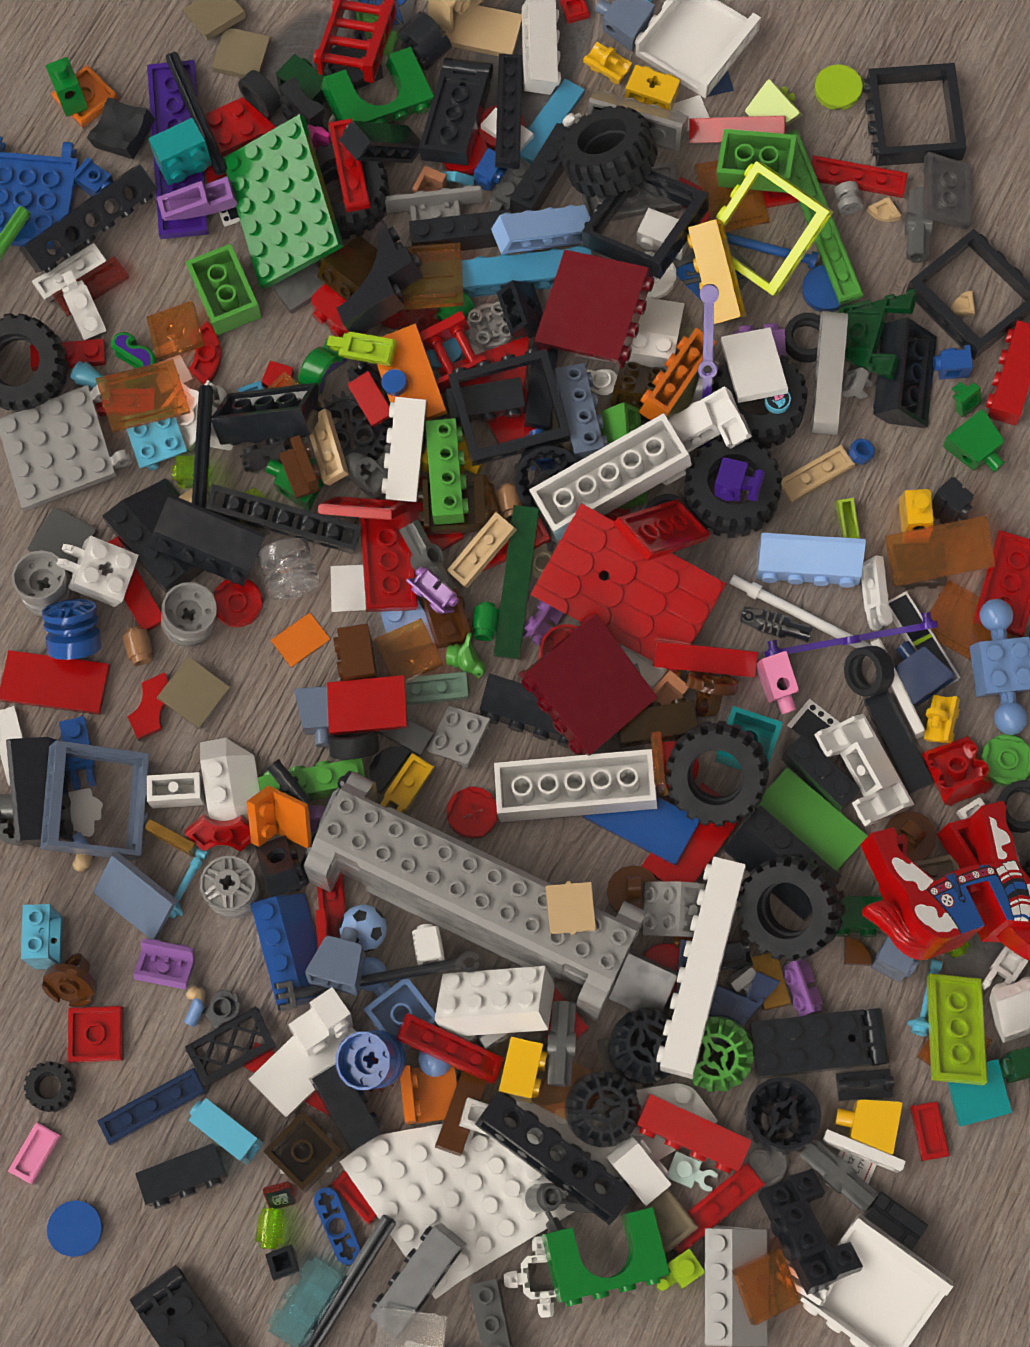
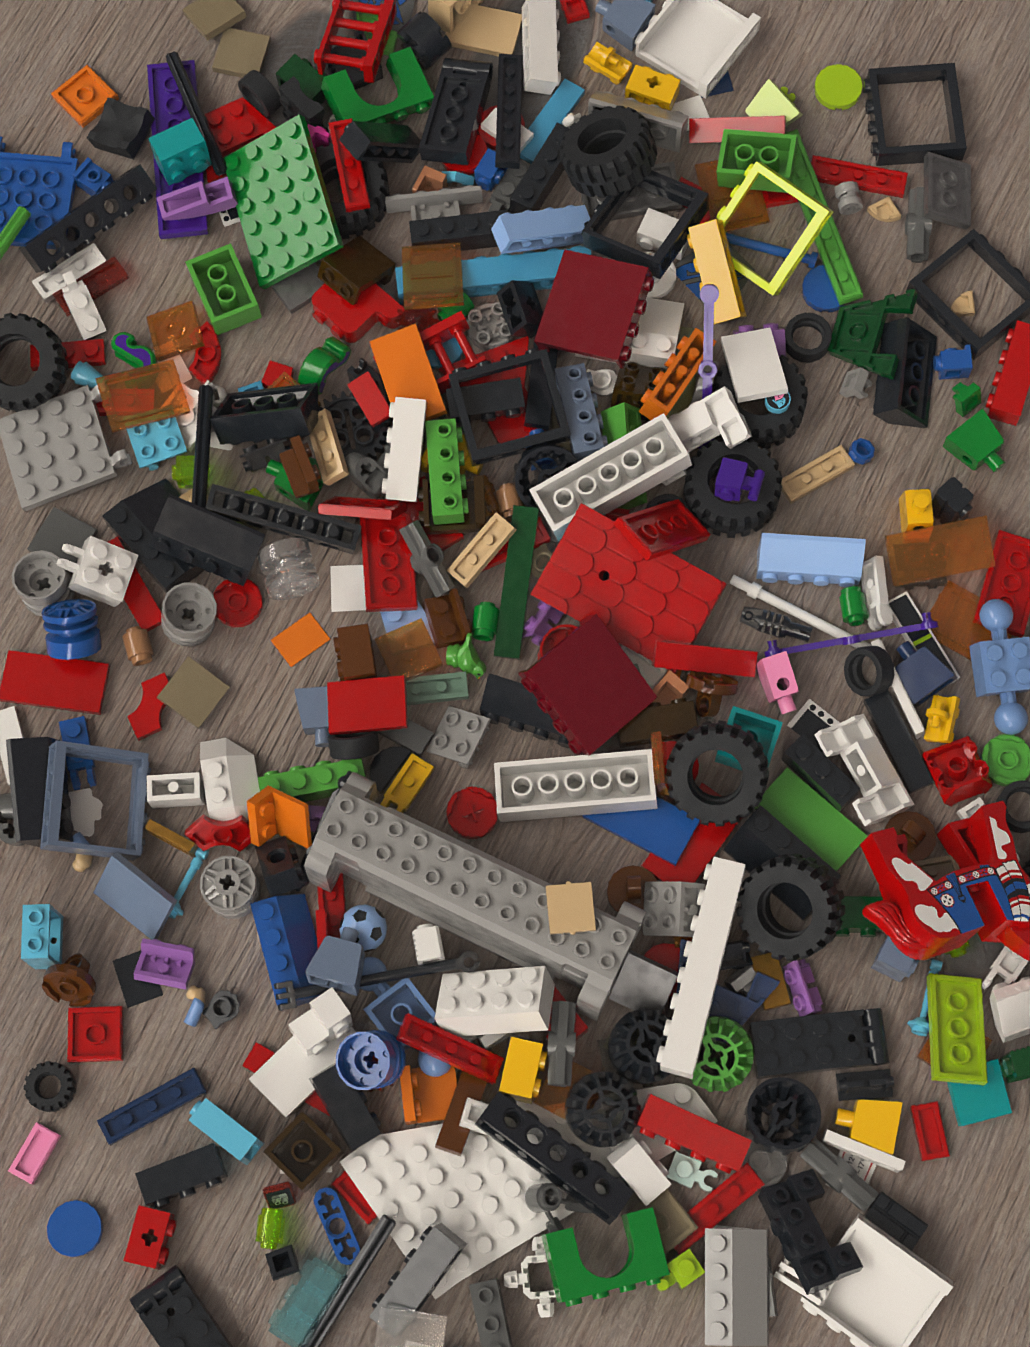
(65, 80): green torso -> none
(134, 990): none -> black sticker
(139, 1249): none -> red brick
(249, 1055): black window -> none
(288, 782): black pin -> none
(364, 347): lime hinge -> none
(382, 289): black arch -> none
(394, 382): blue tile -> none
(440, 598): medium lavender hinge -> none
(766, 1286): clear orange tile -> none
(829, 373): light grey beam -> none
(847, 518): lime piece -> none
(853, 606): none -> green brick
(856, 953): reddish brown tile -> none

